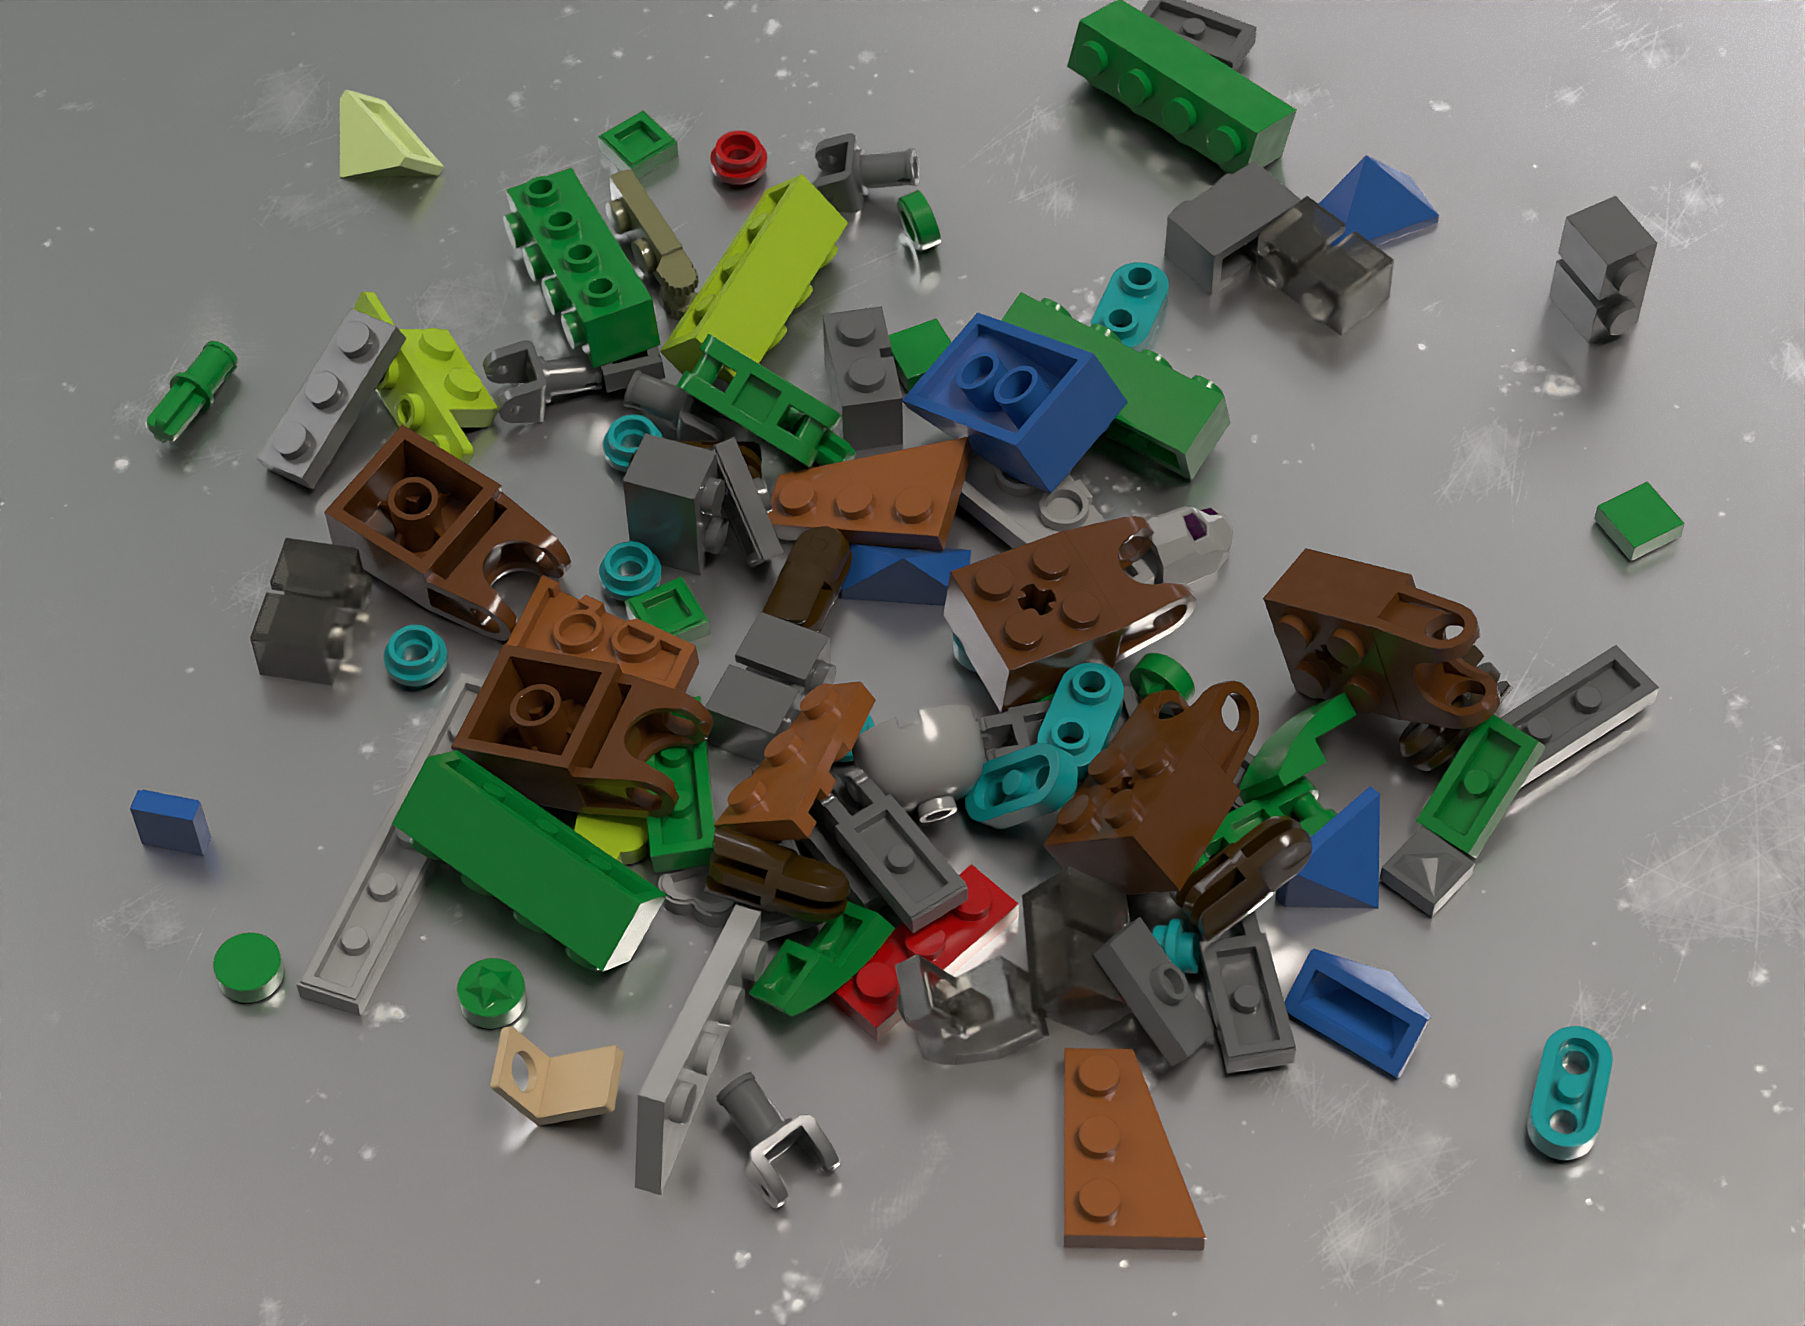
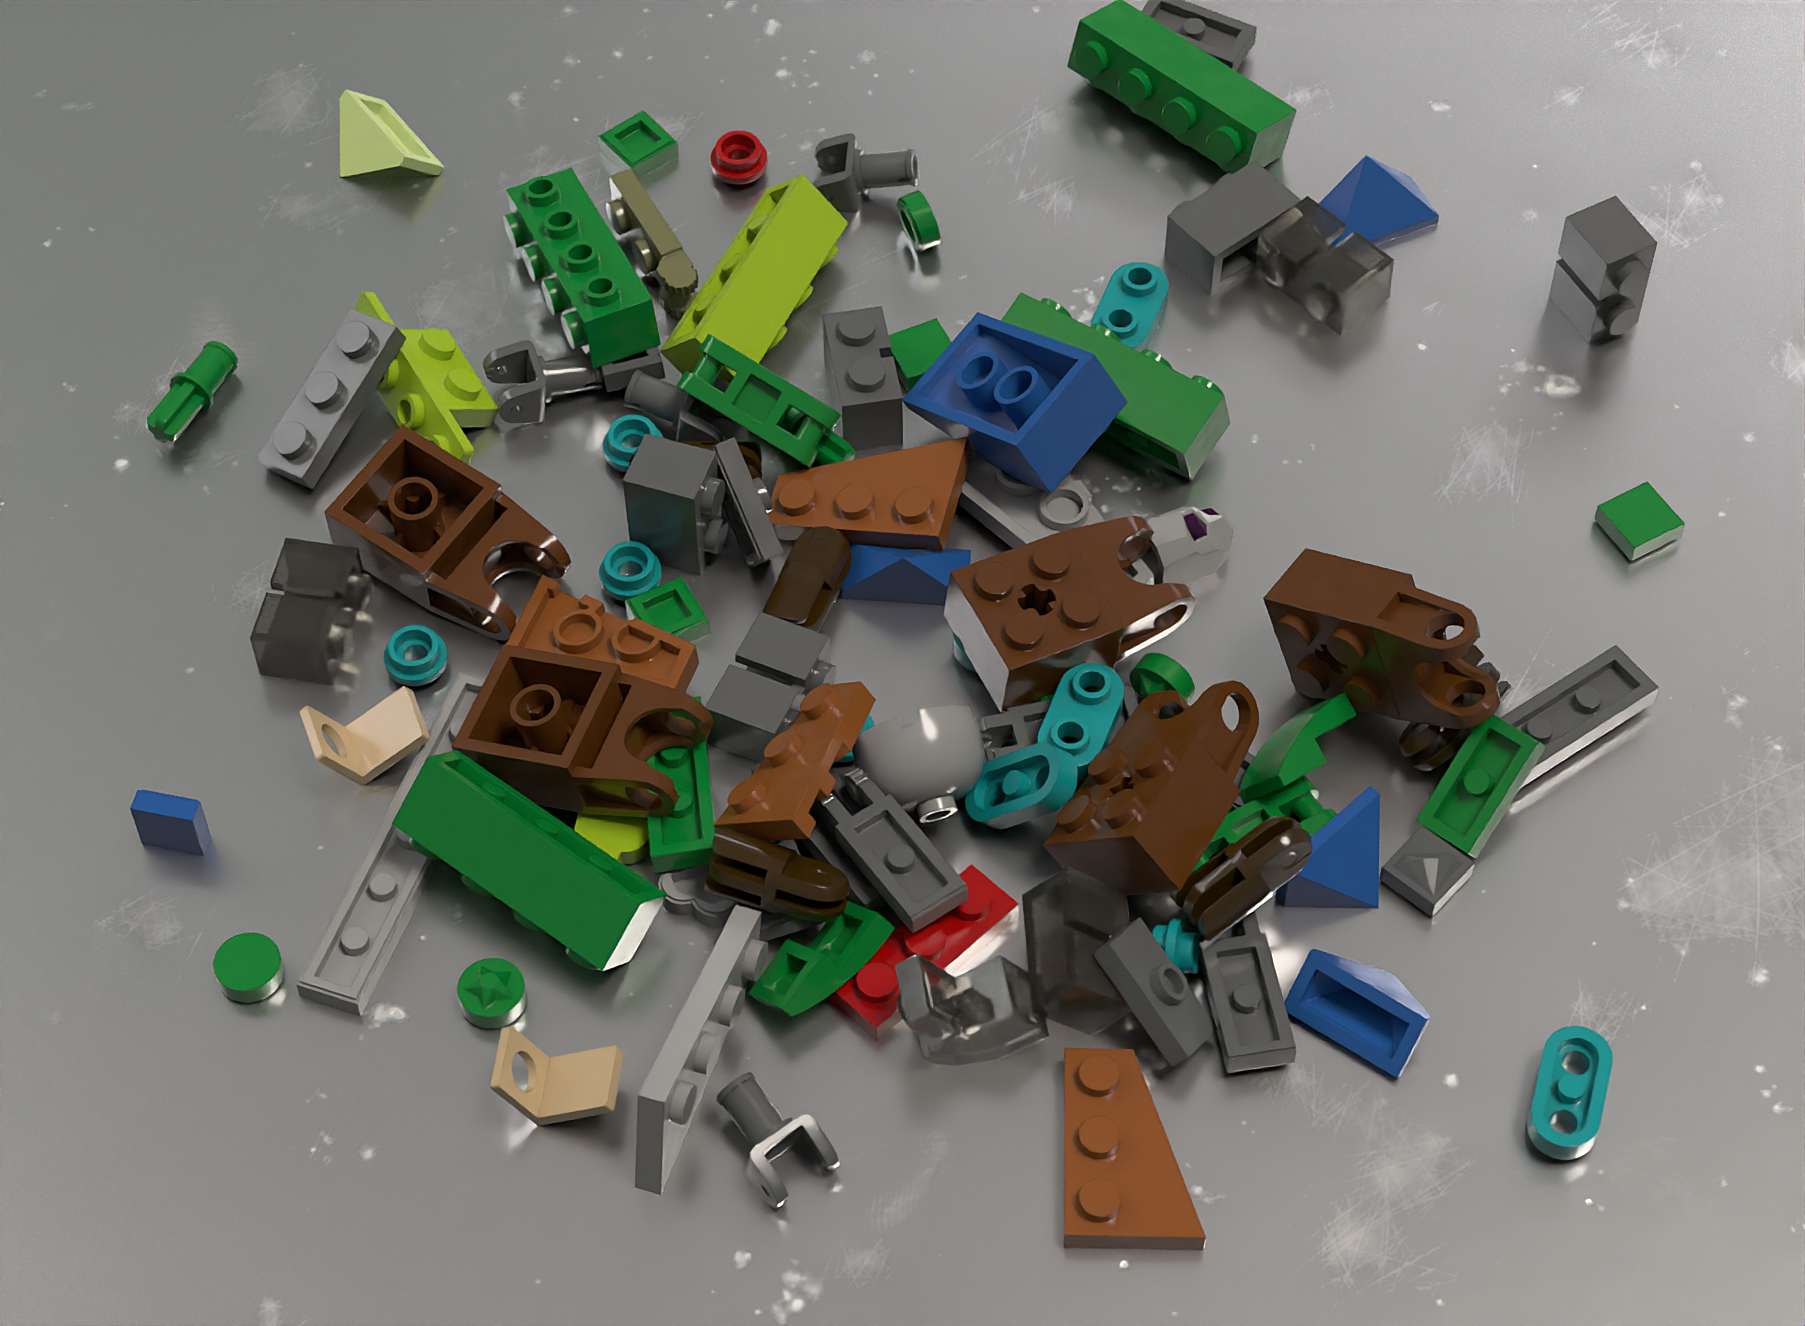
(370, 741): none -> tan bracket

